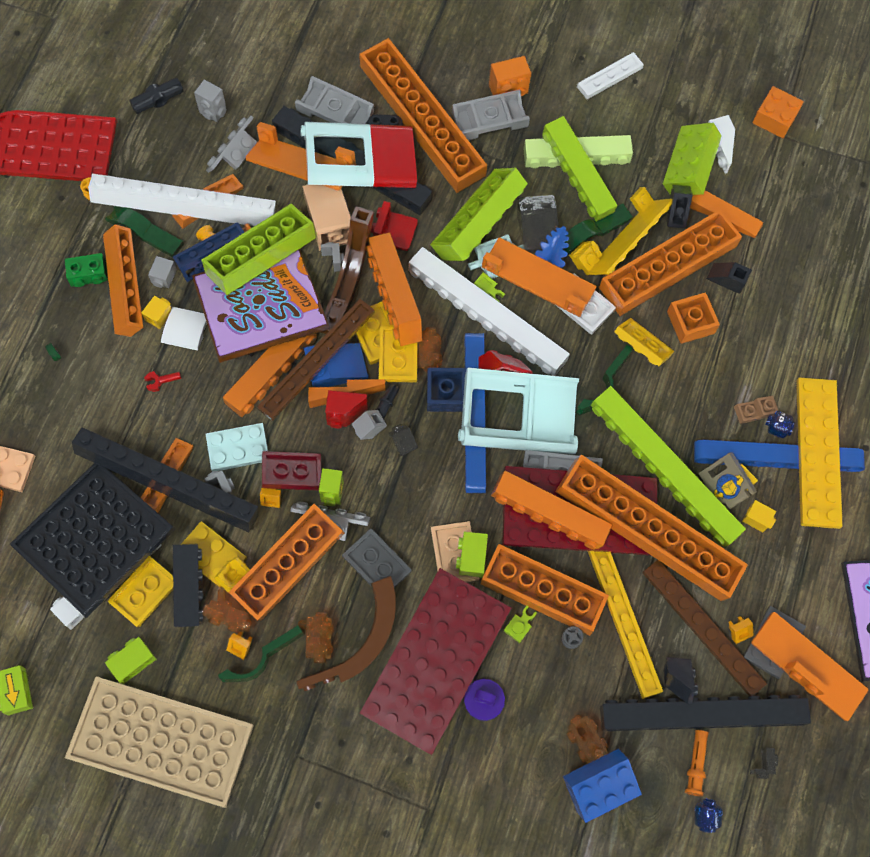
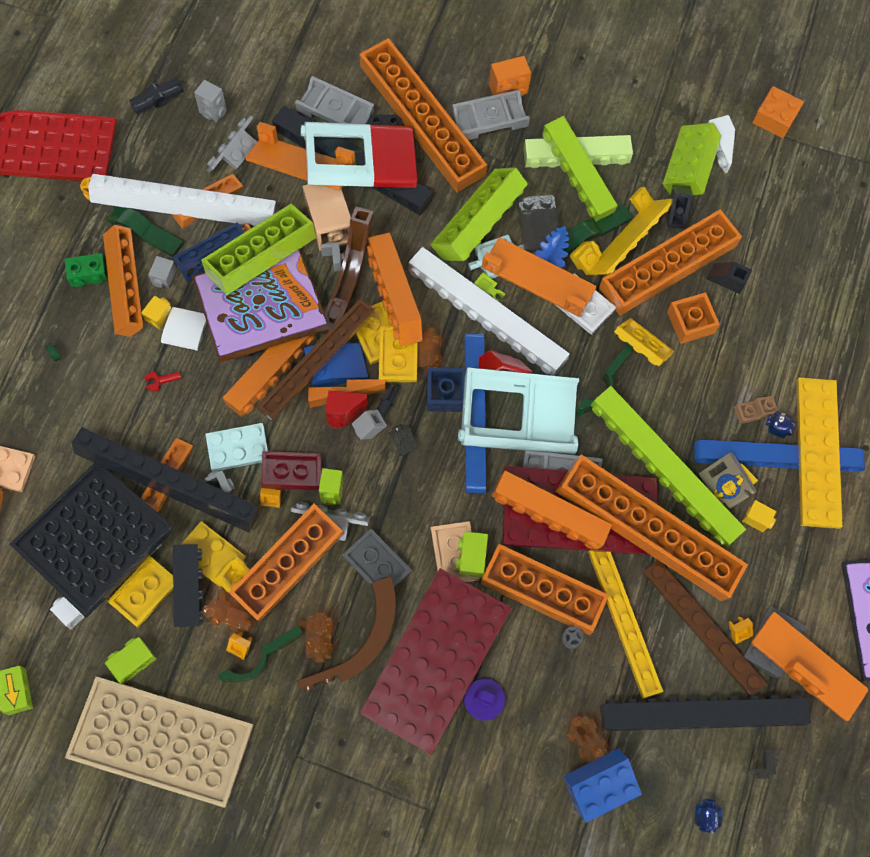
(204, 232): light orange wheel -> none
(399, 226): red bracket -> none
(518, 626): lime plate -> none
(610, 75): white plate -> none
(680, 678): black slope -> none
(696, 773): orange pin -> none
(742, 221): orange slope -> none

